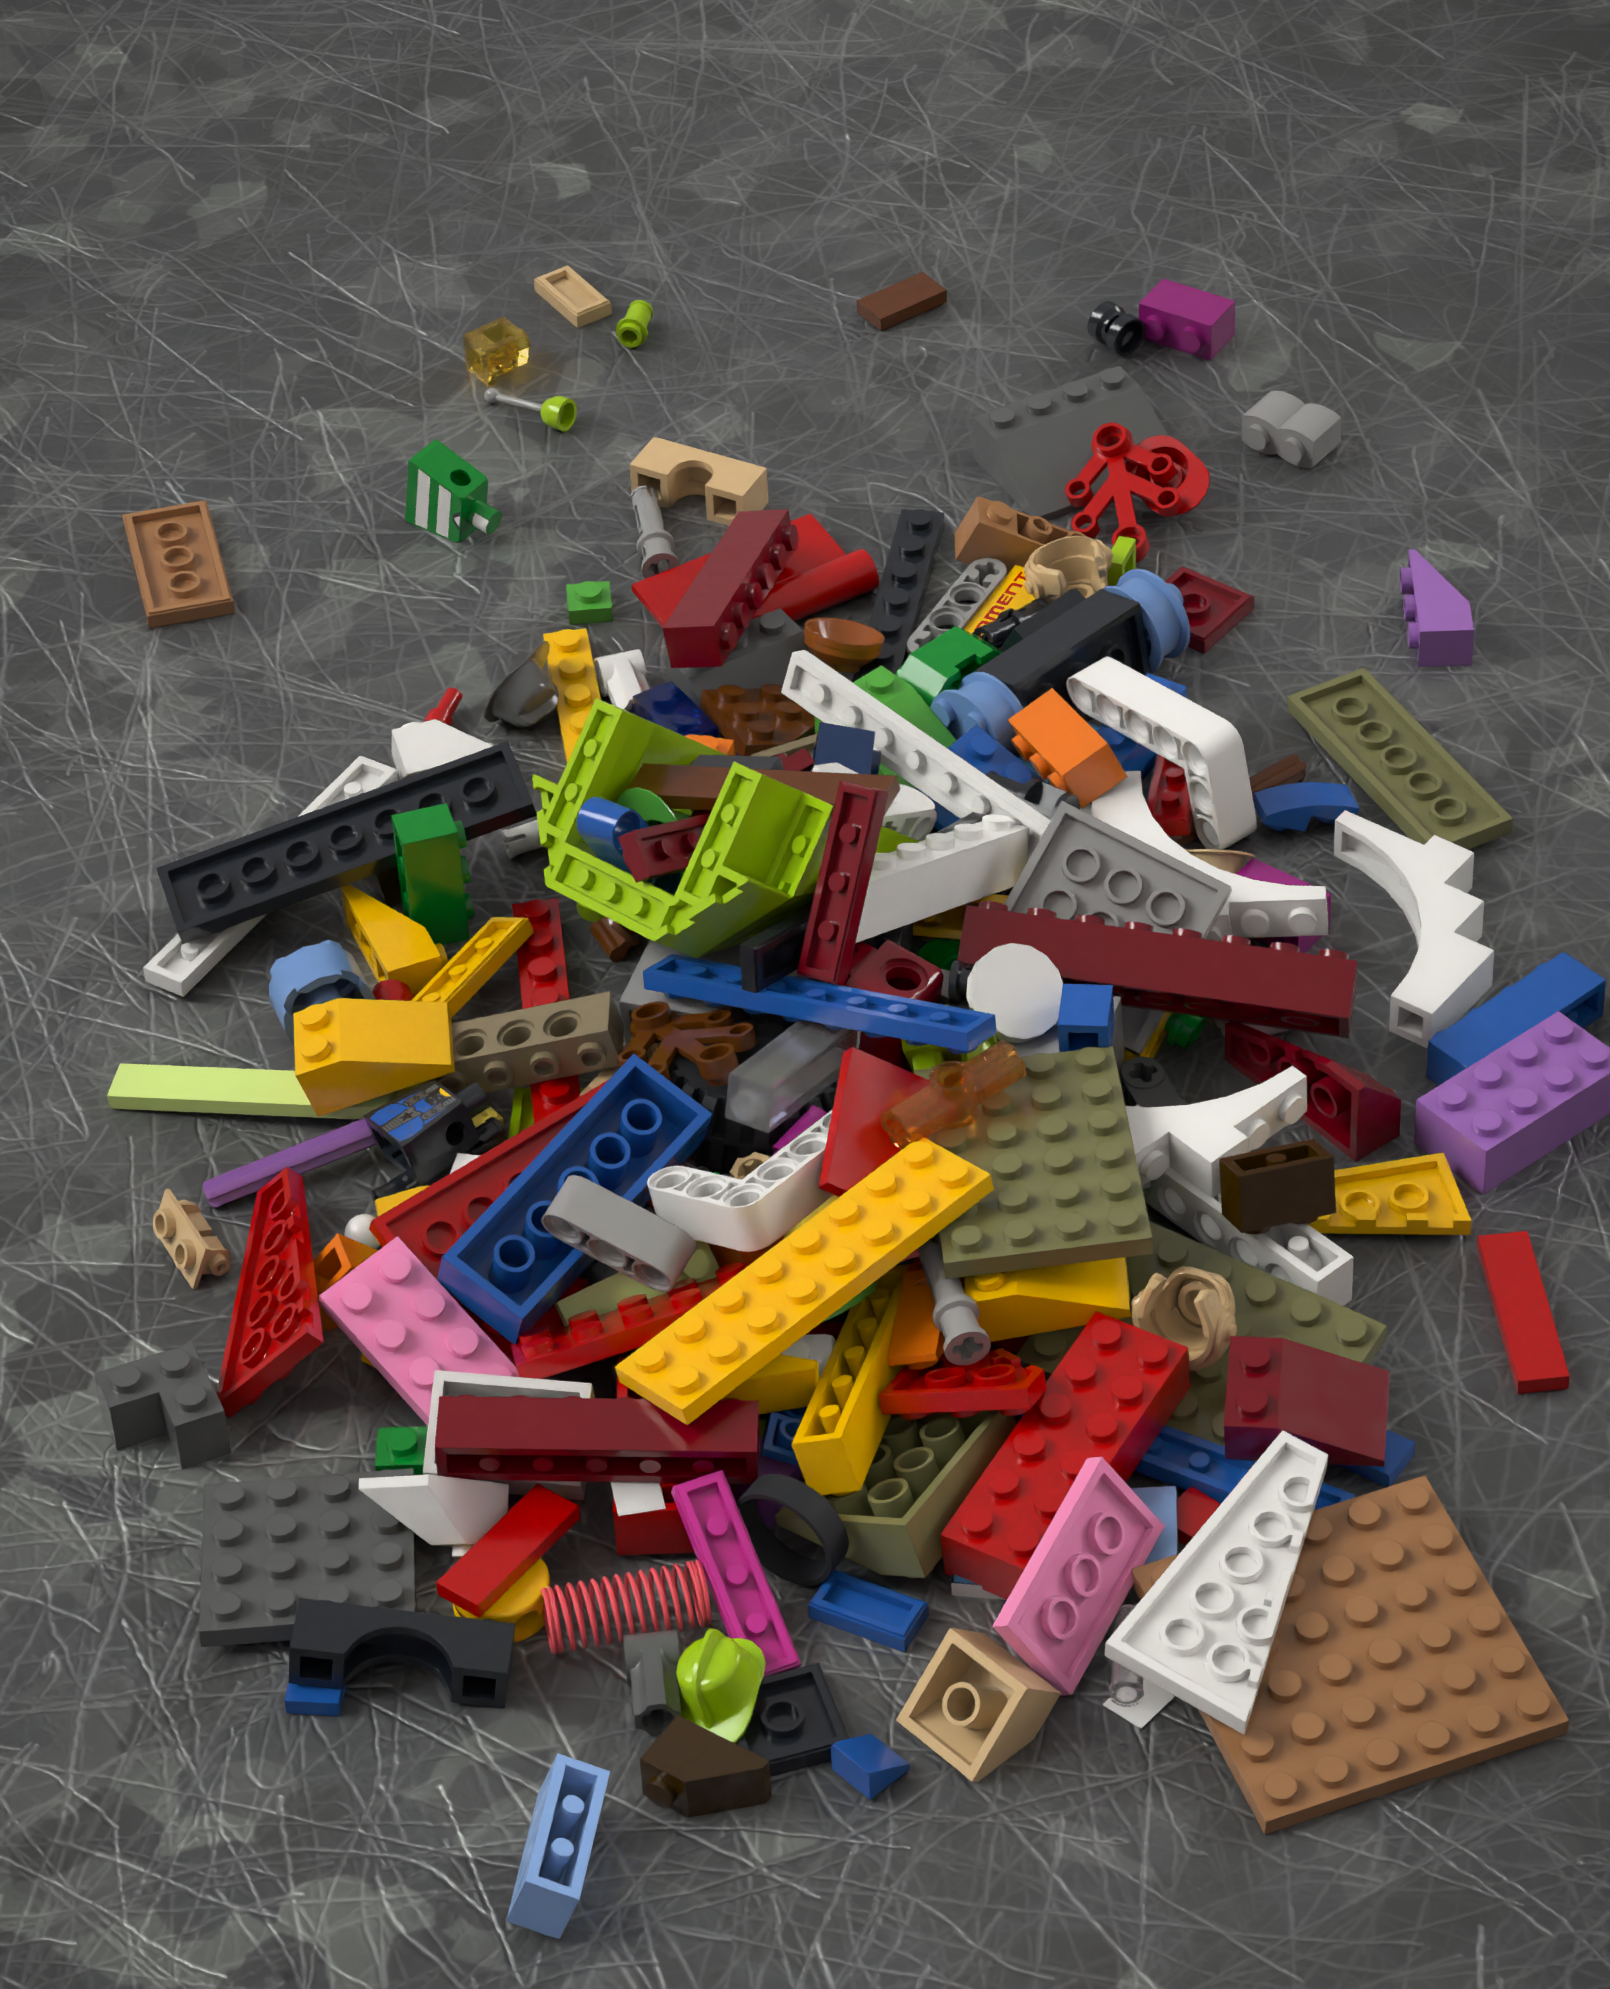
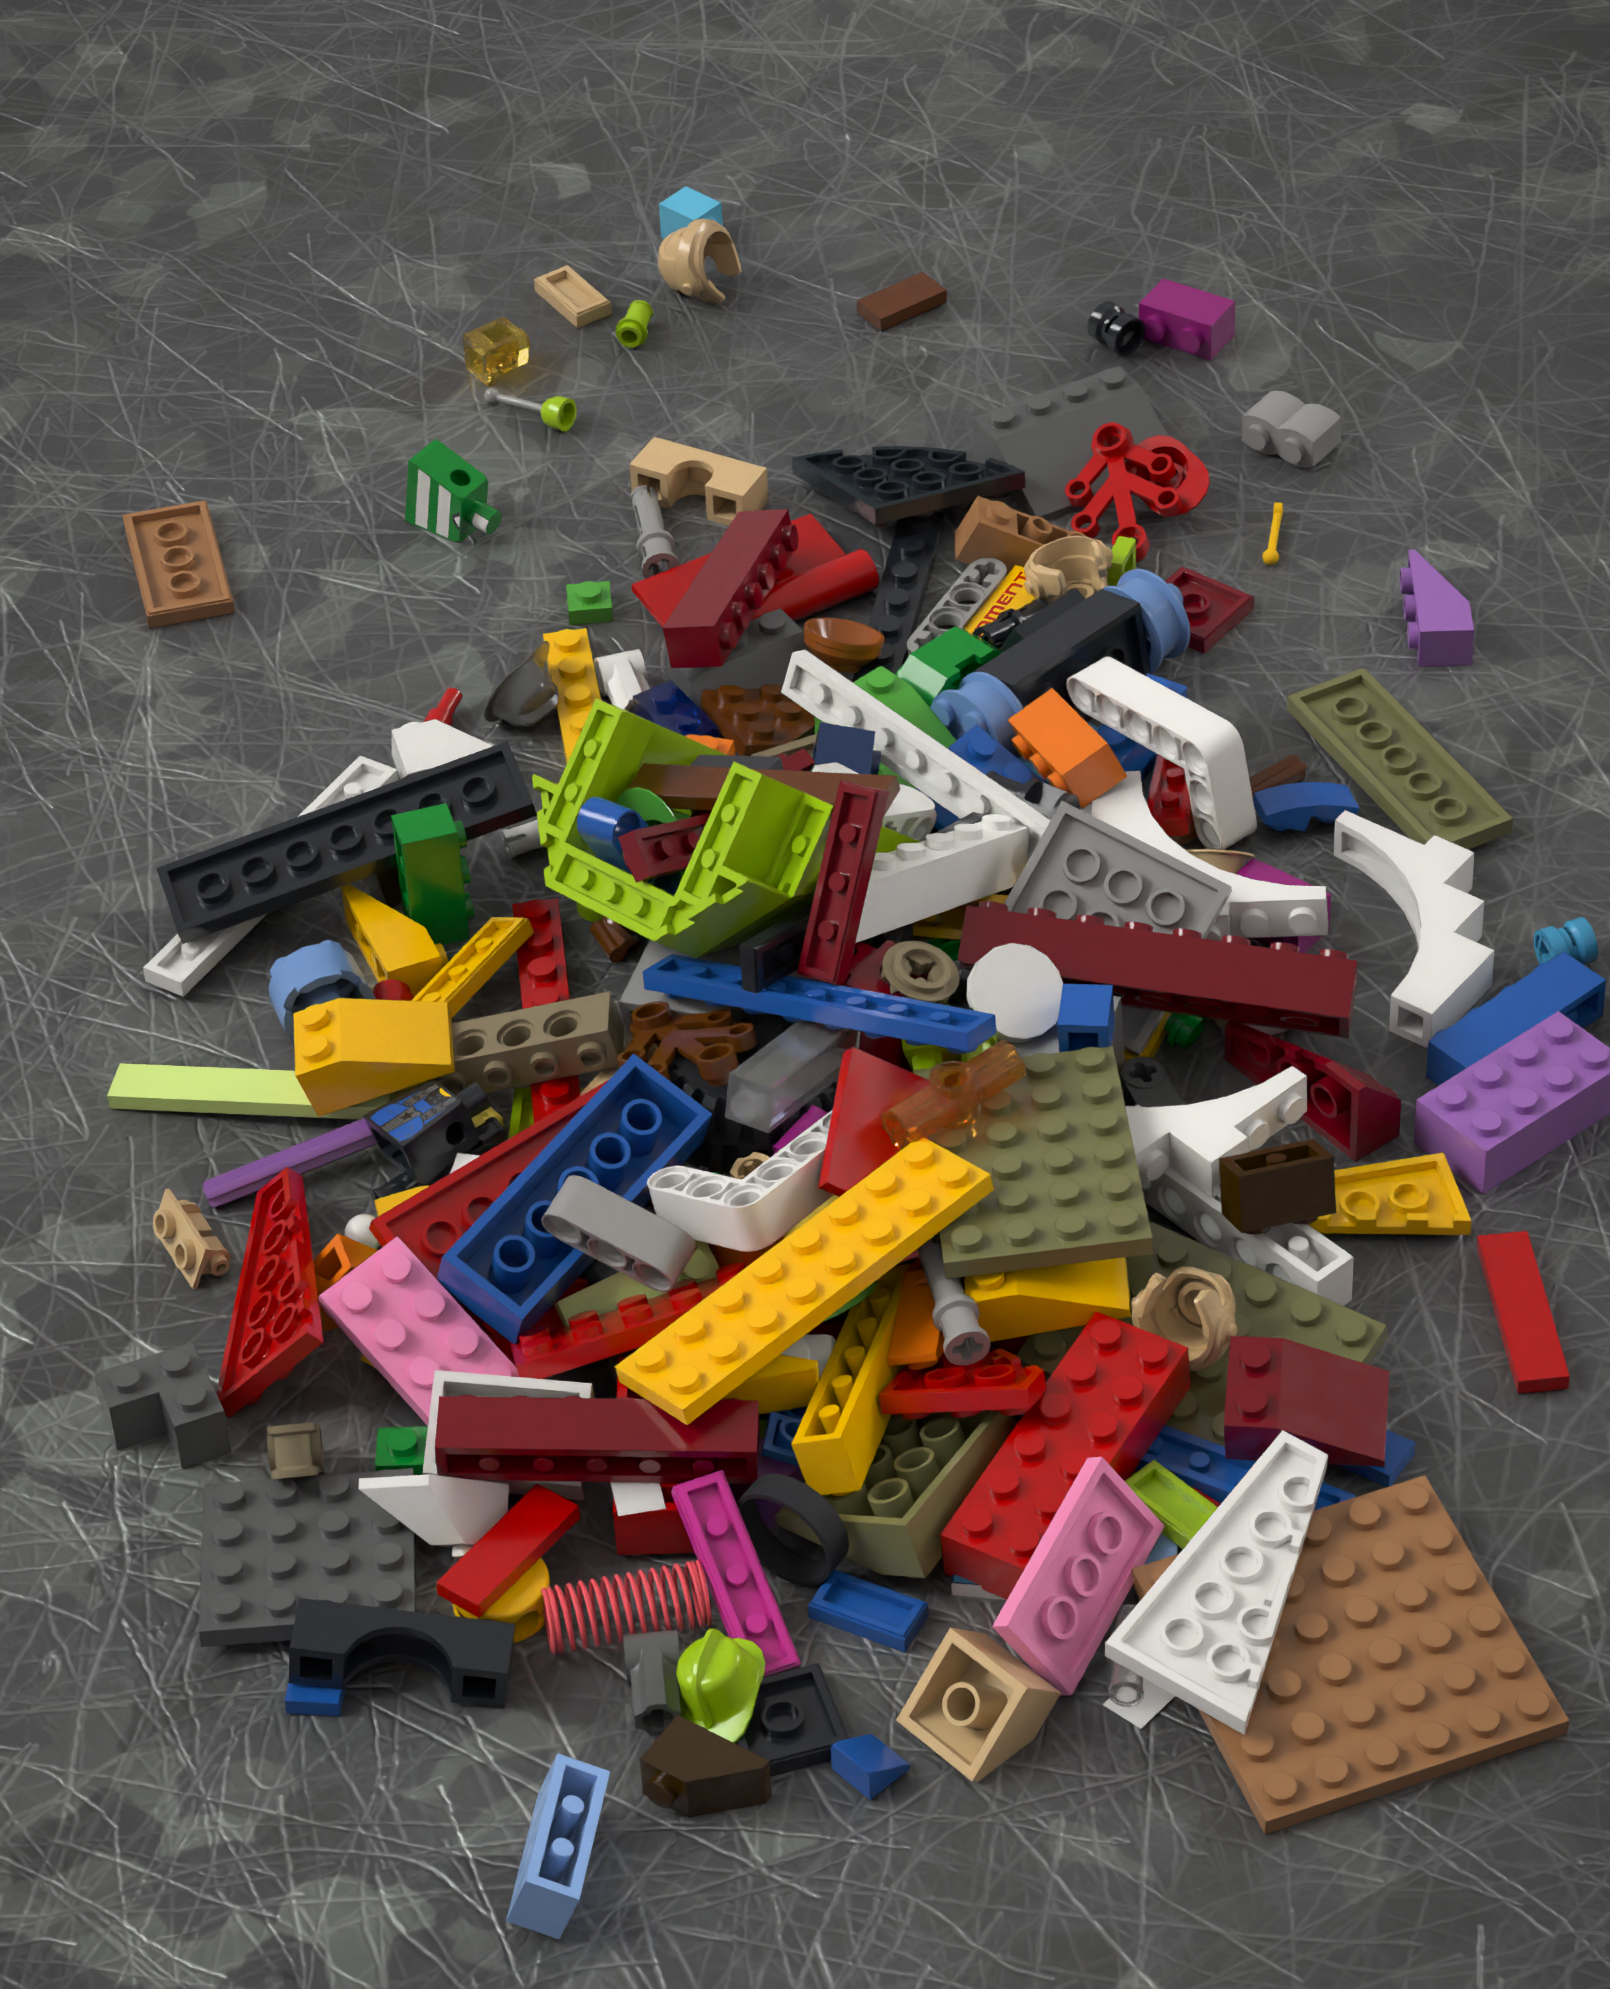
(295, 1450): none -> dark tan piece
(684, 254): none -> tan helmet
(685, 207): none -> medium azure brick
(905, 480): none -> black plate
(920, 959): none -> dark tan gear
(1172, 1502): none -> lime tile
(1270, 555): none -> yellow hinge
(1574, 939): none -> dark azure wheel

